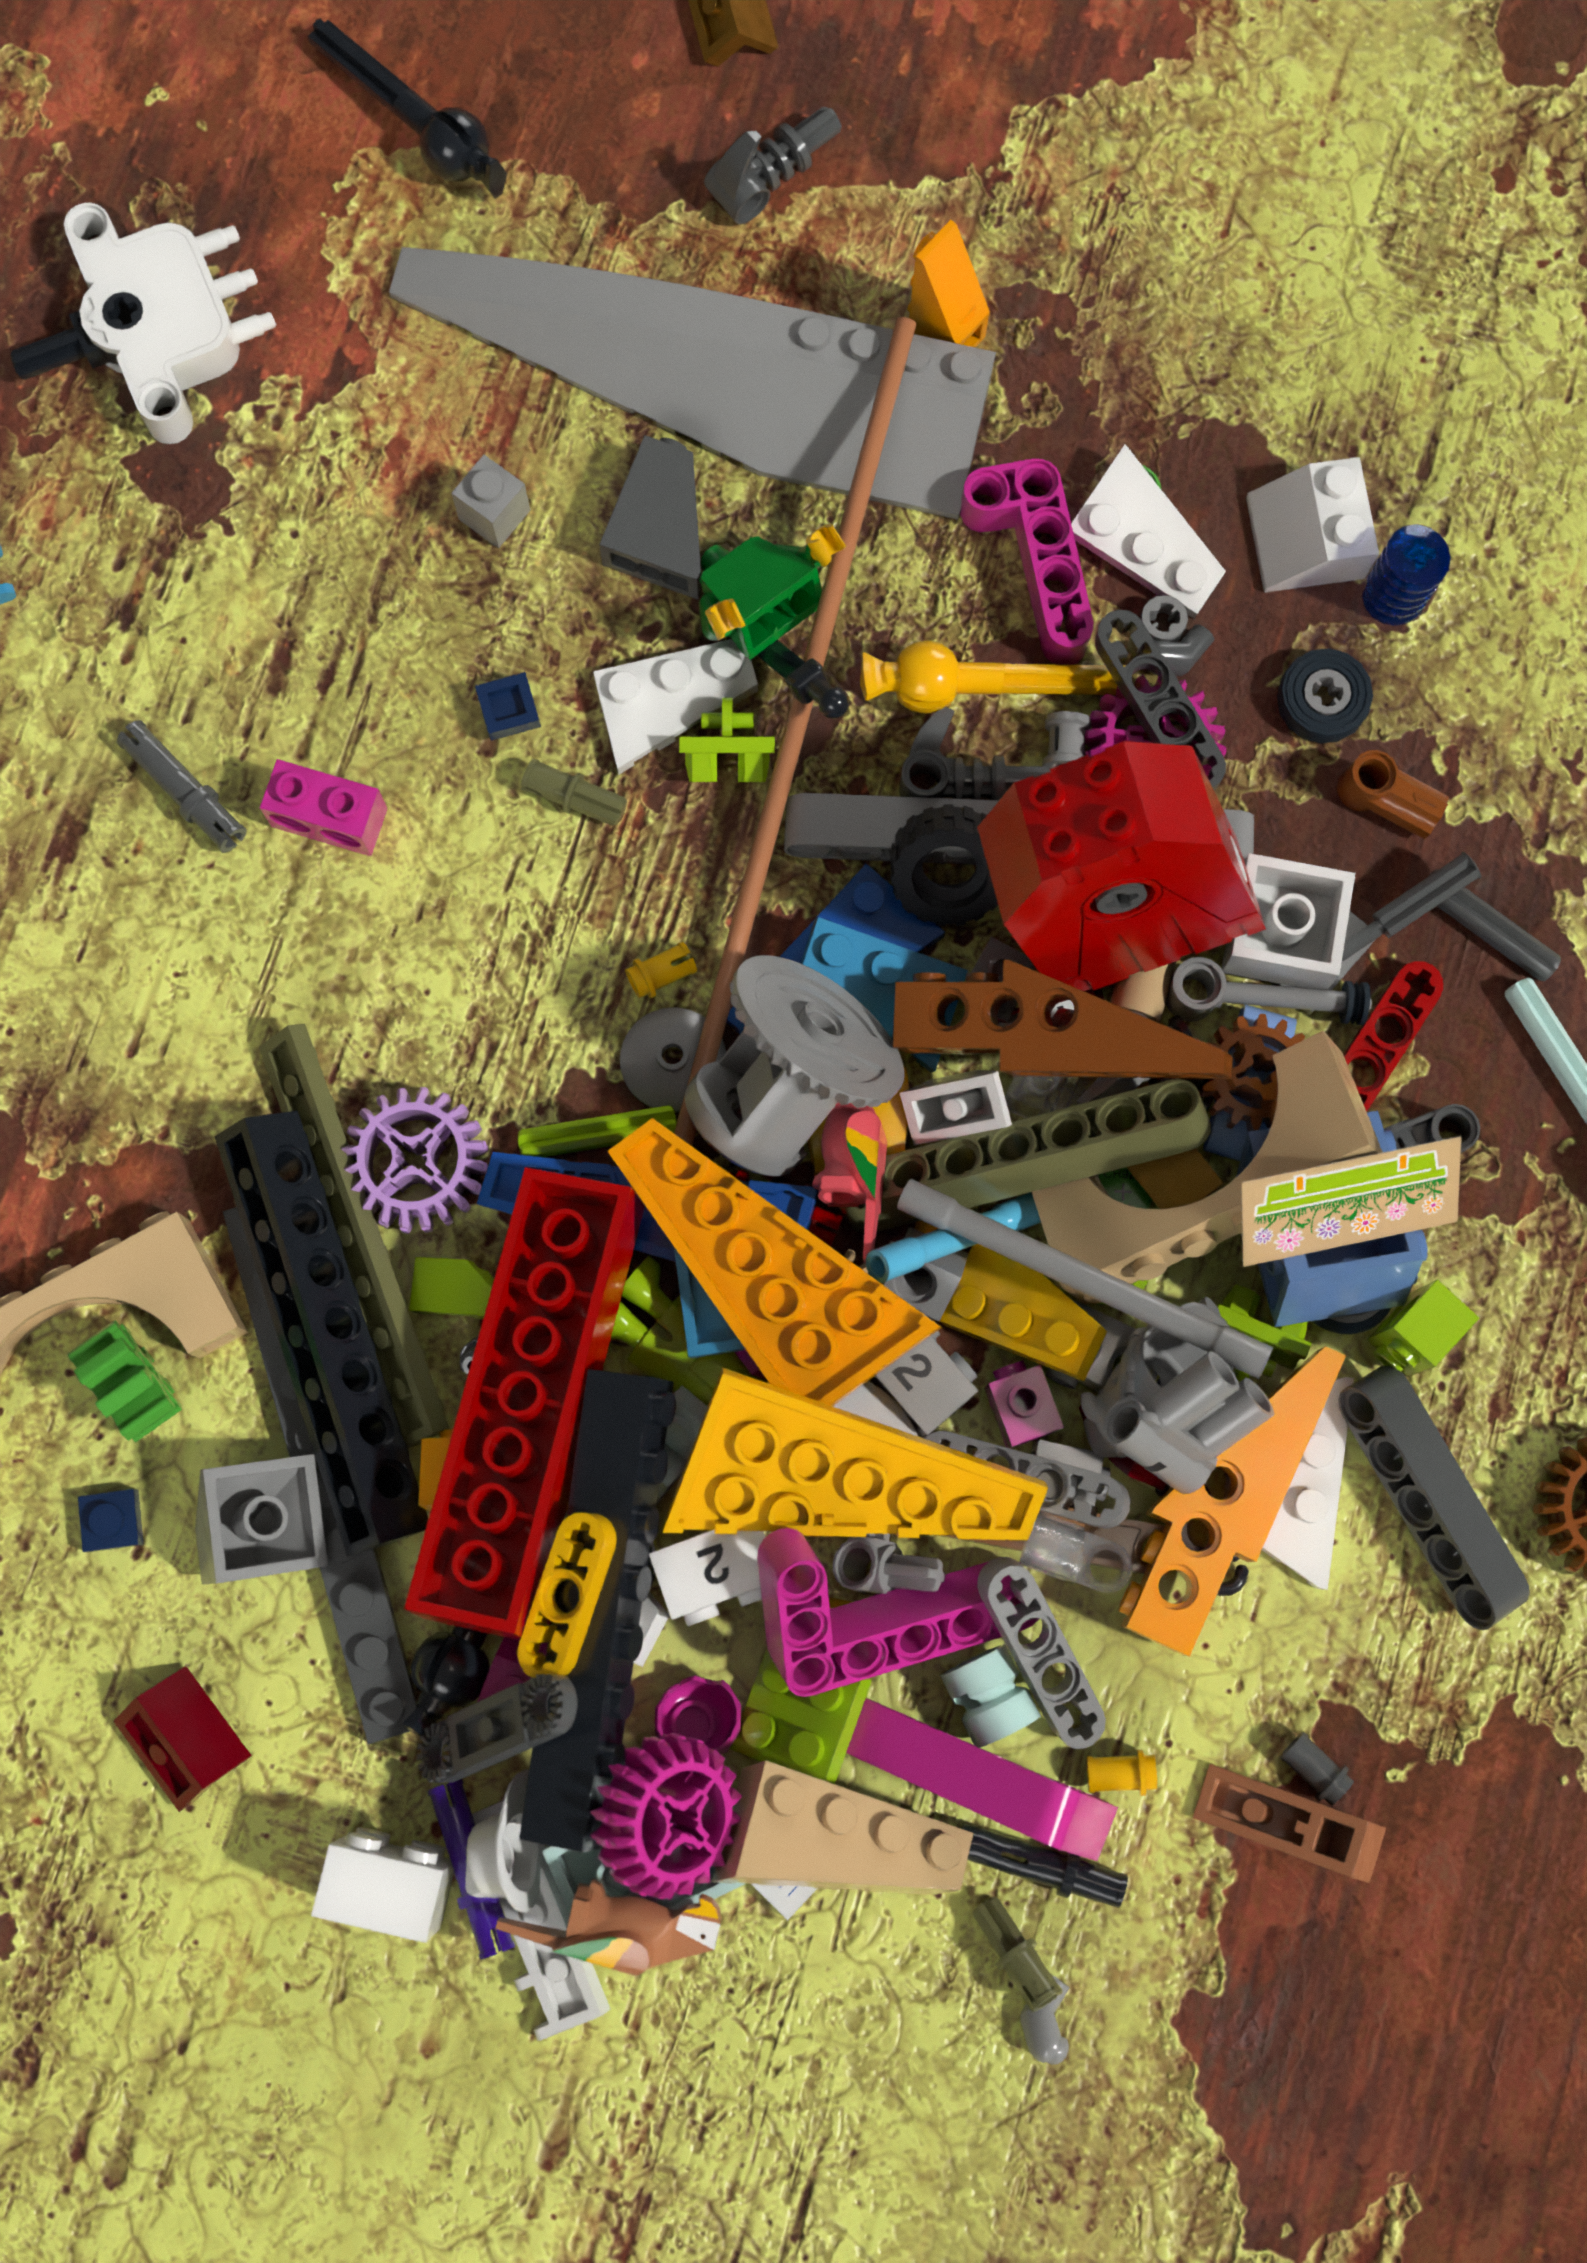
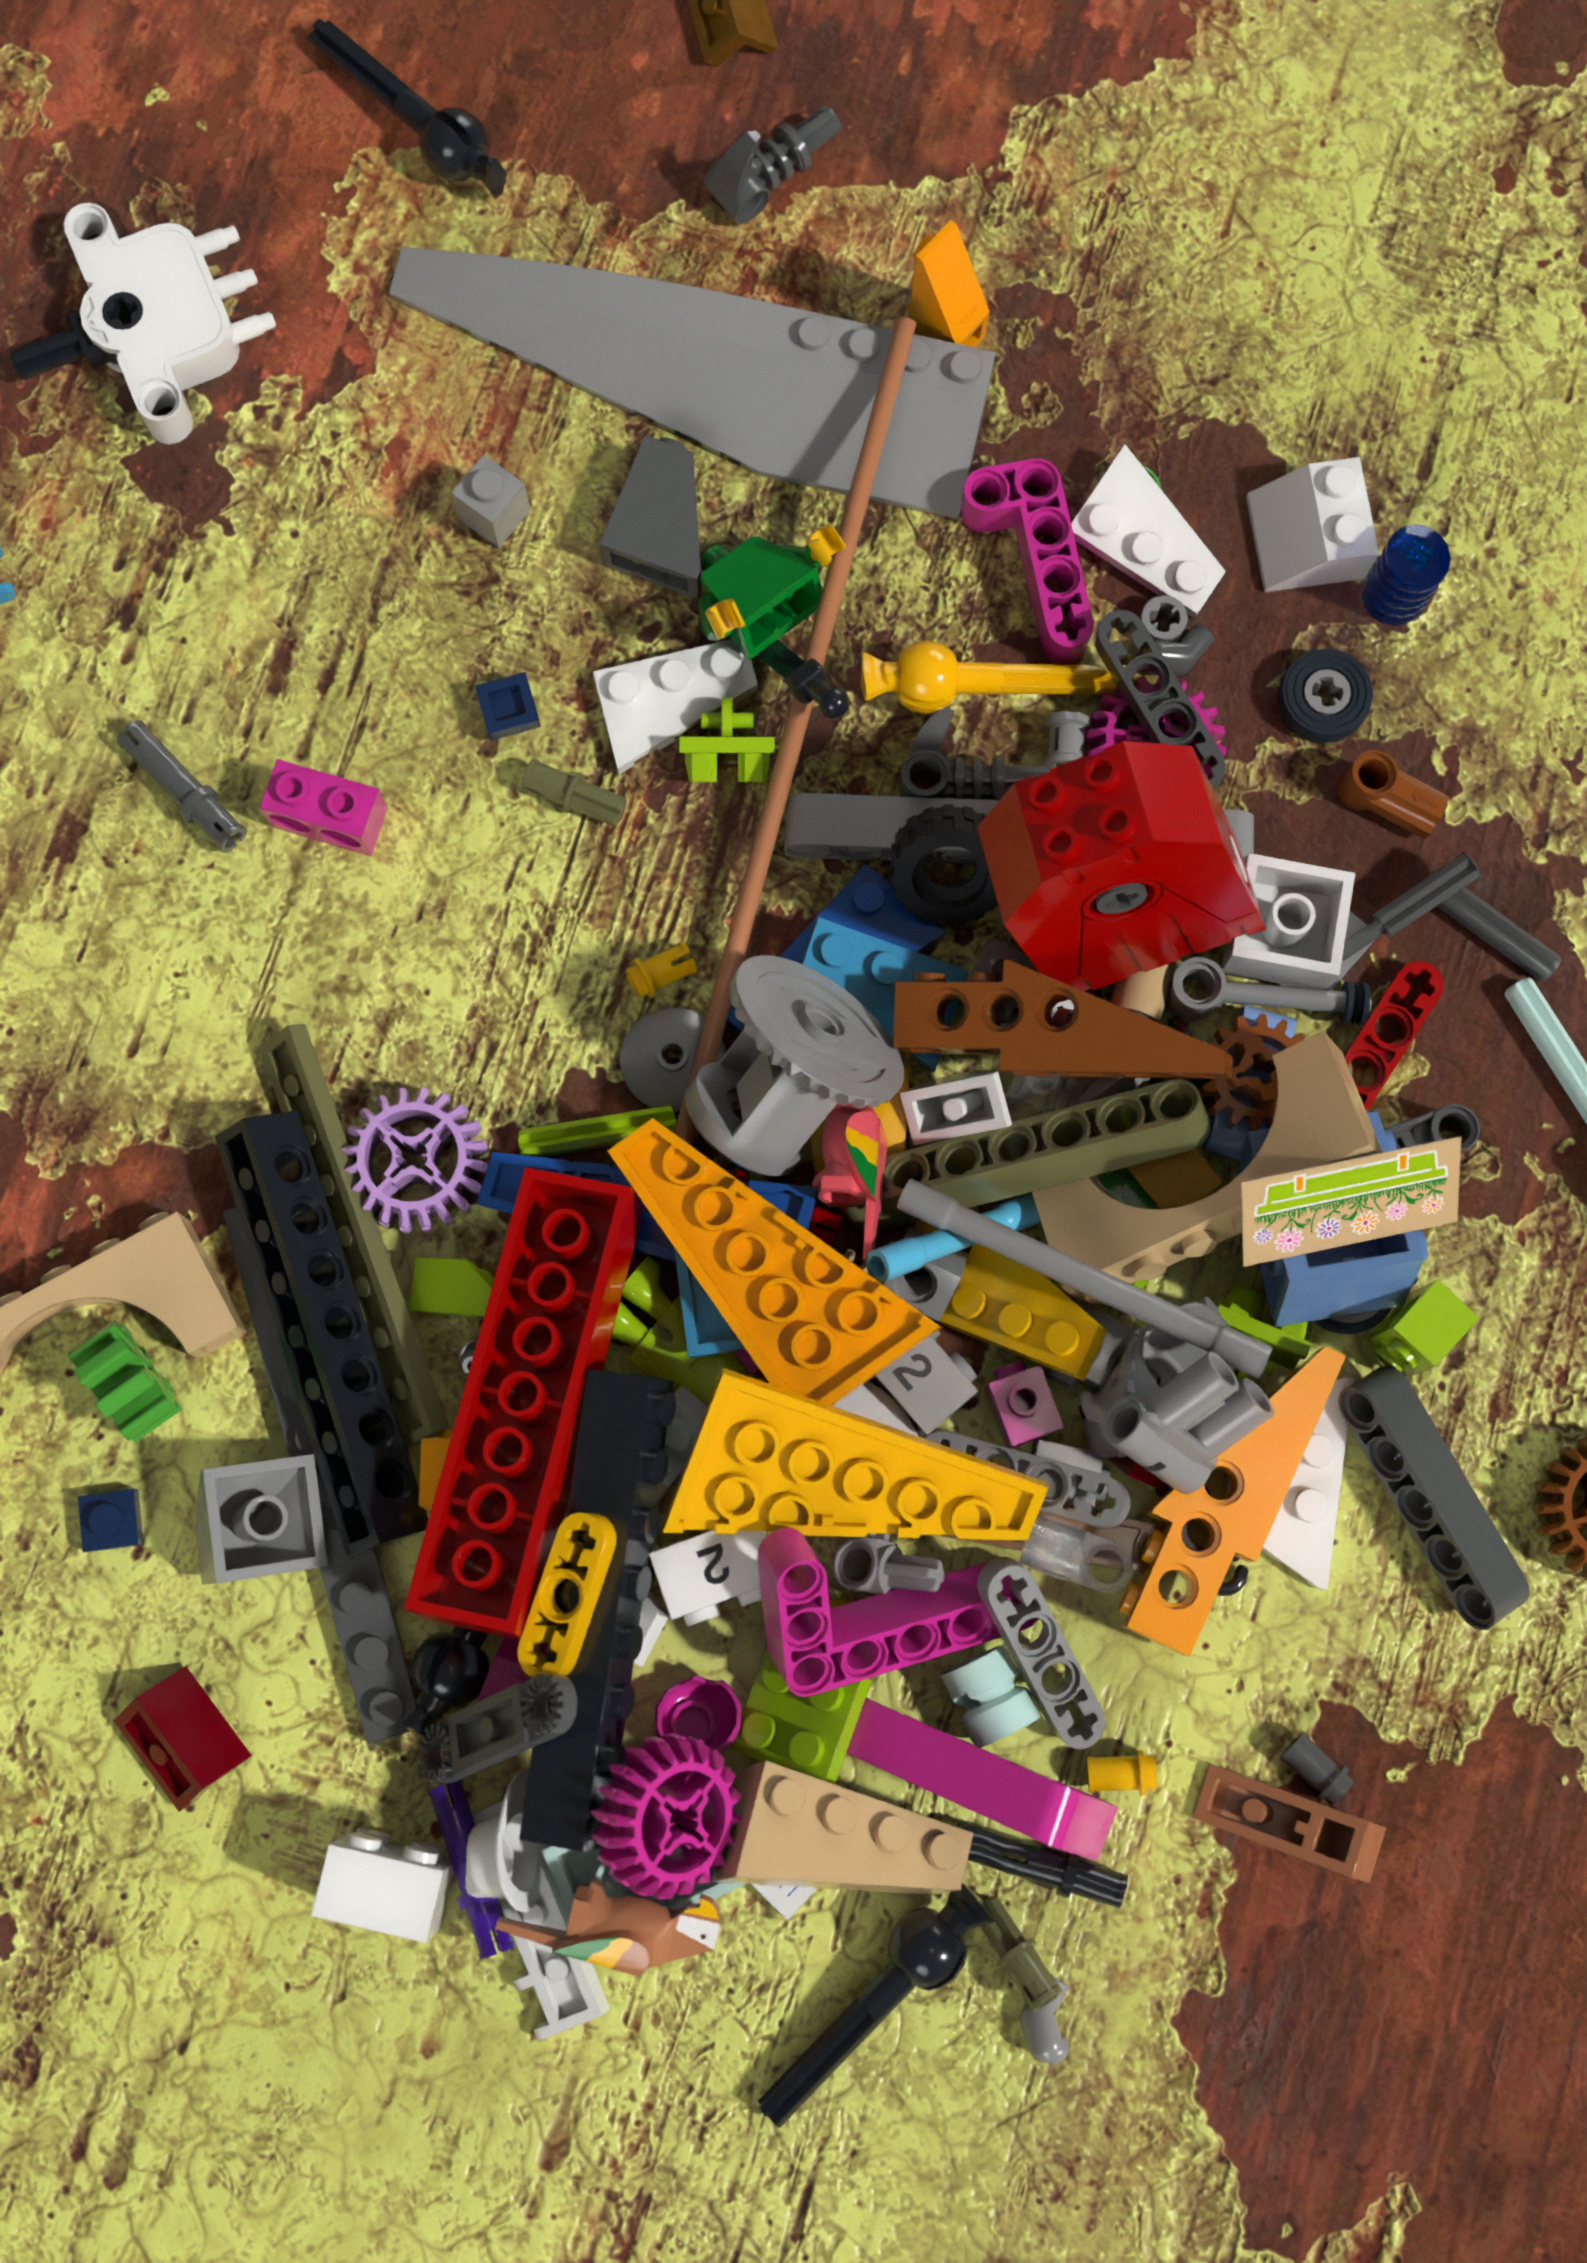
(924, 1954): none -> black piece

